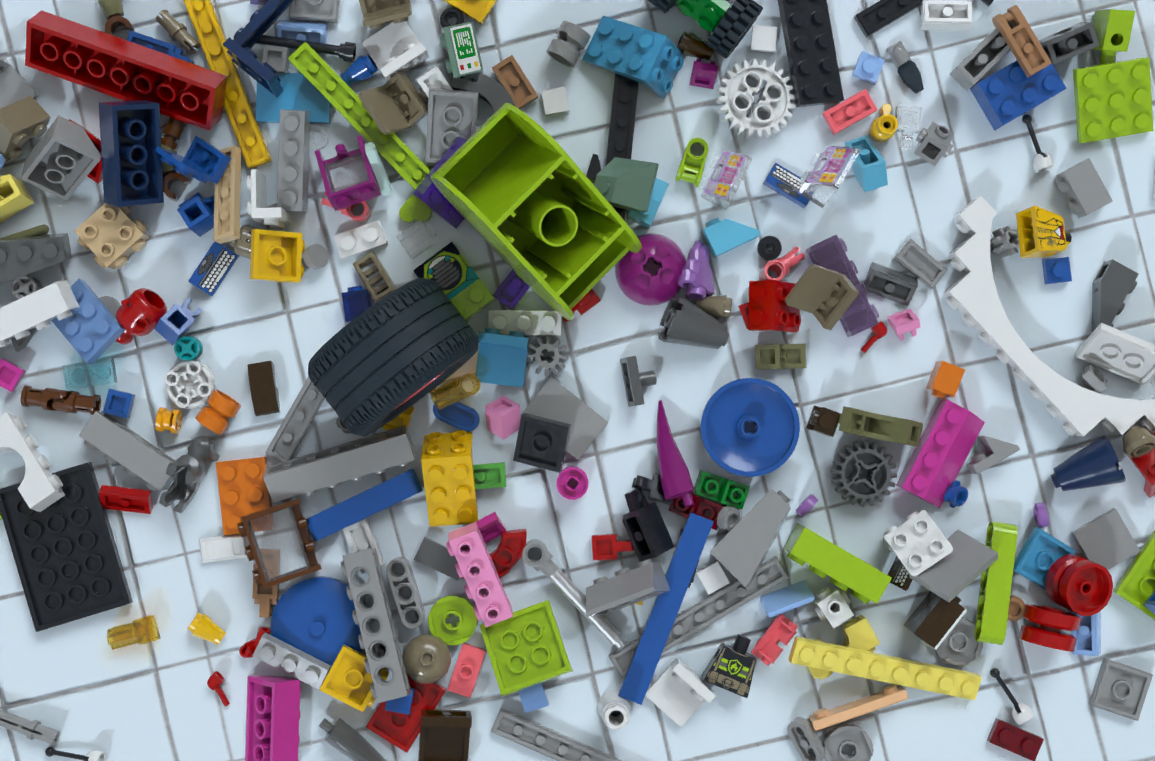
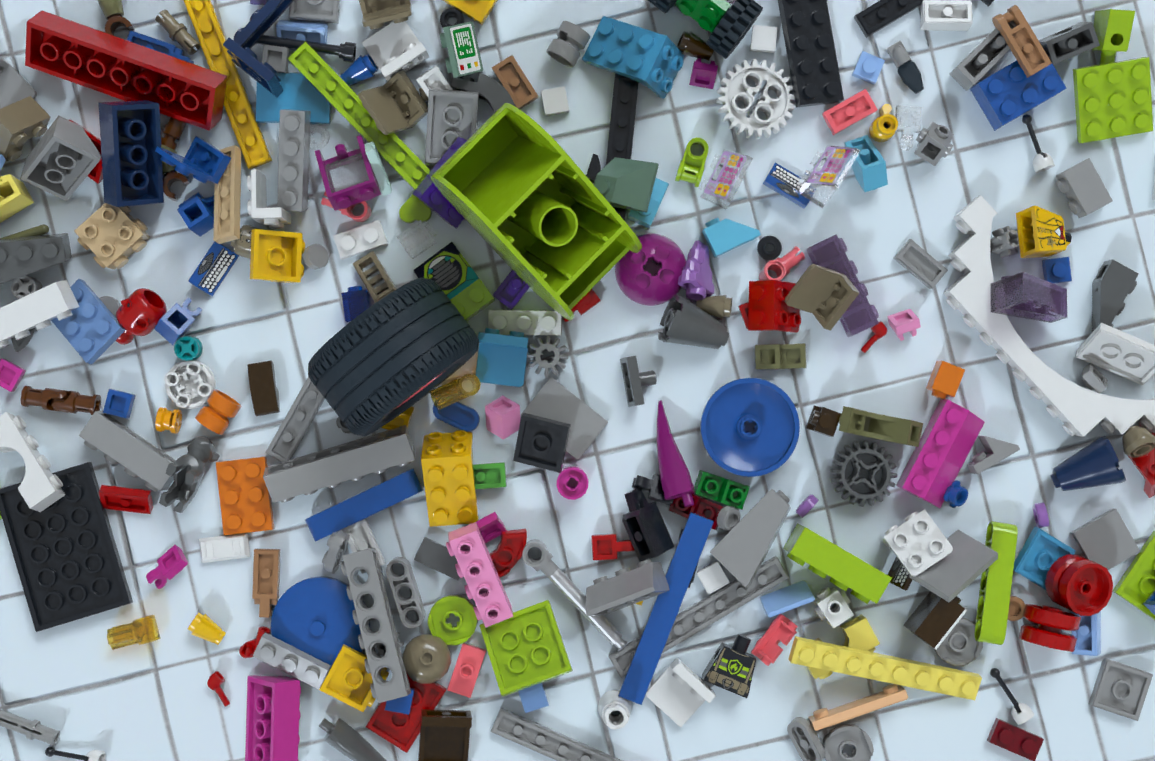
(87, 375): clear light blue plate -> none
(169, 565): none -> dark pink plate
(278, 543): clear window -> none
(337, 546): none -> light grey plate
(890, 284): dark grey slope -> none
(1029, 298): none -> clear purple wedge

